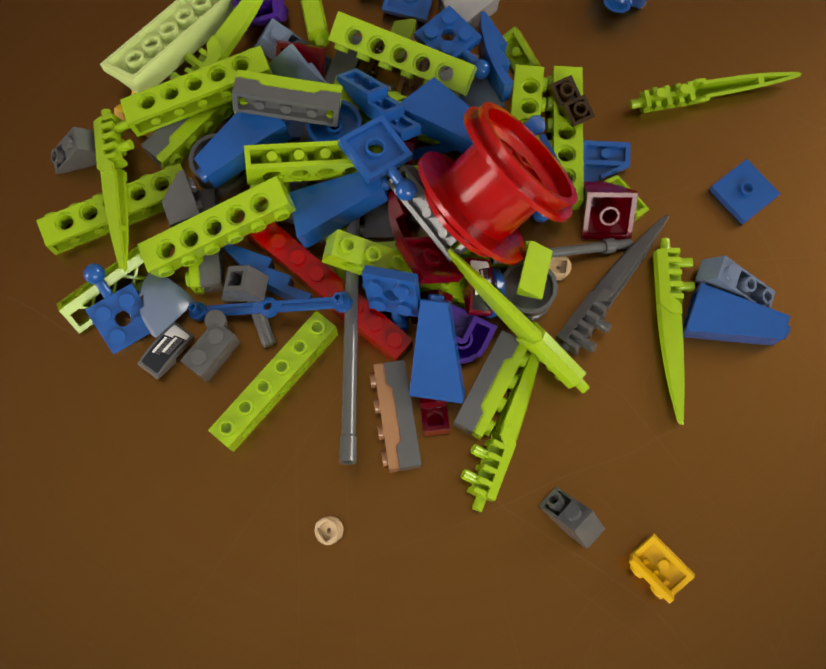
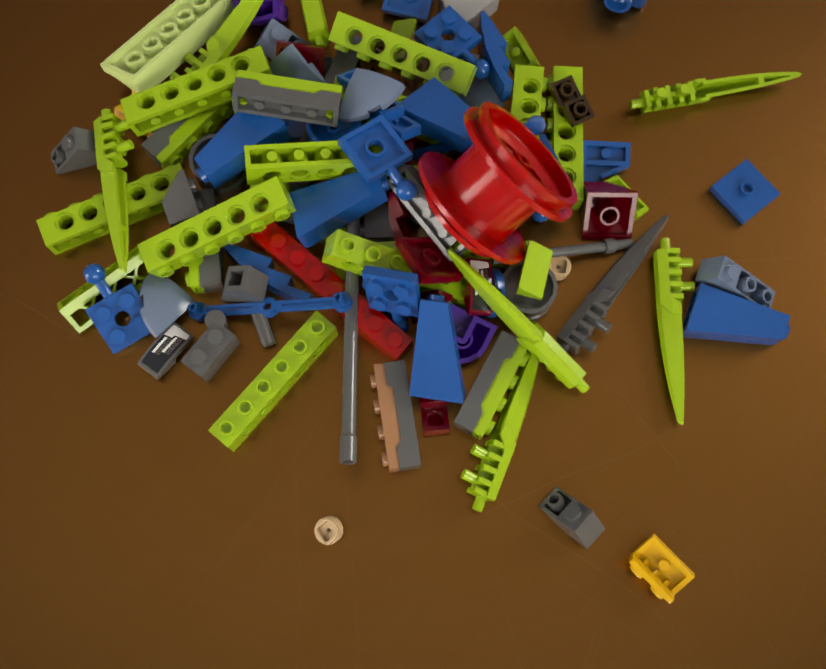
(367, 93): none -> sand blue brick

